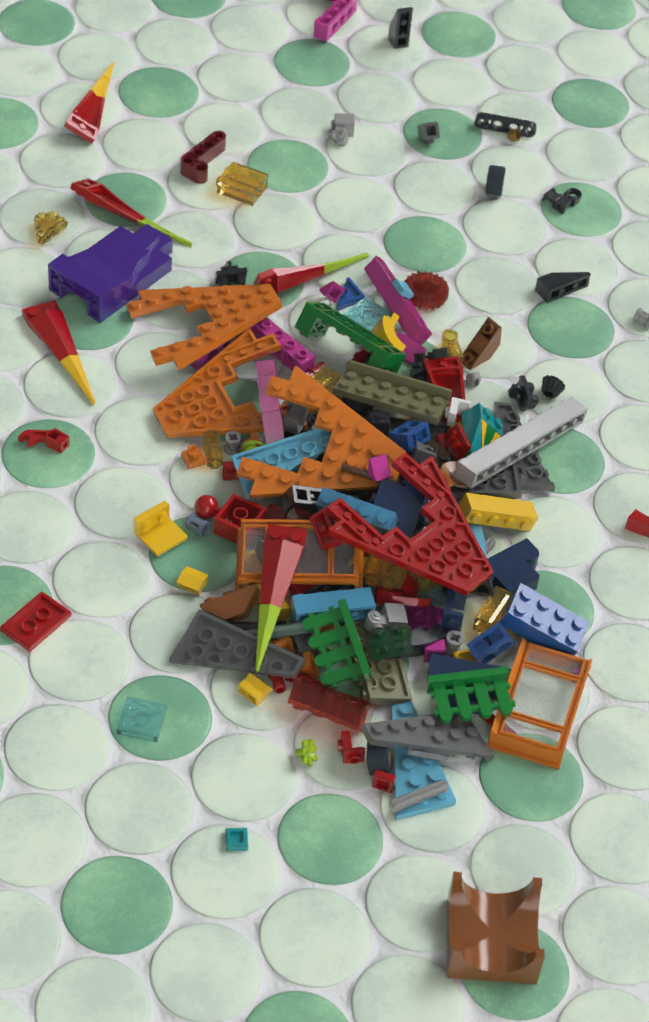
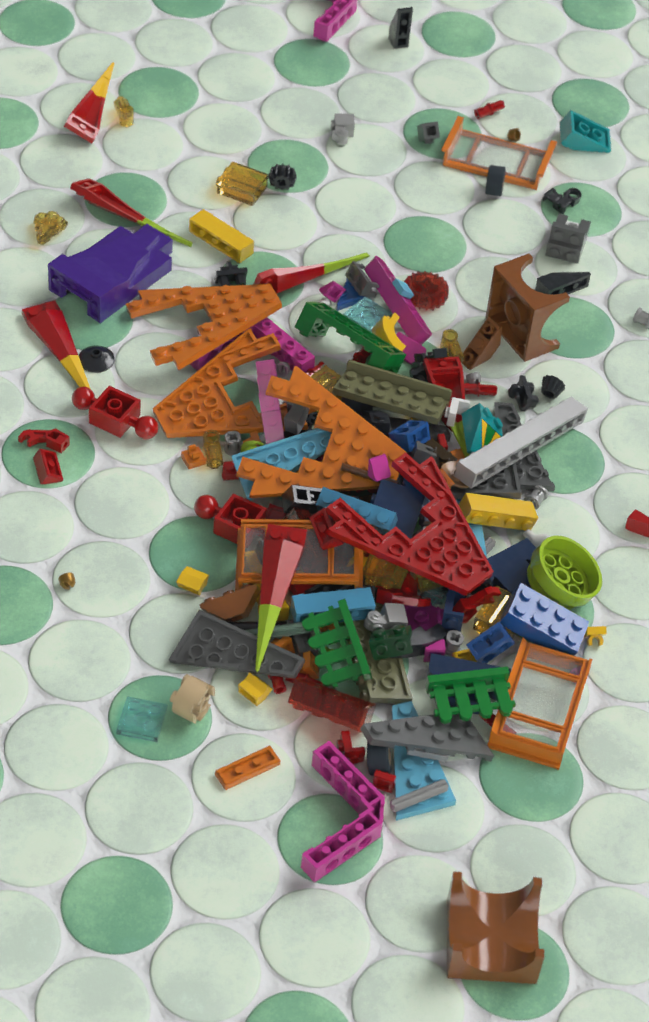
(35, 621): red tile -> none
(47, 467): none -> red slope
(67, 580): none -> pearl gold hinge
(96, 359): none -> black dish
(115, 412): none -> red brick
(124, 111): none -> clear yellow piece
(158, 530): yellow bracket -> none
(192, 699): none -> tan brick
(194, 162): dark red beam -> none
(197, 524): sand blue bush -> none
(221, 236): none -> yellow brick
(236, 839): teal tile -> none
(247, 767): none -> orange tile
(279, 367): none -> light grey hinge
(282, 176): none -> black gear
(307, 752): lime plant -> none
(360, 280): none -> dark grey hinge
(361, 797): none -> dark pink brick
(457, 441): red plate -> none
(469, 604): none -> red piece
(476, 152): none -> clear piece
(480, 389): none -> red axle
(489, 109): none -> red axle
(506, 121): black beam -> none
(522, 309): none -> dark orange piece
(534, 496): none -> light grey bush
(536, 540): none -> white arm
(564, 572): none -> lime wheel
(567, 239): none -> dark grey brick
(584, 134): none -> teal slope
(595, 632): none -> yellow tile

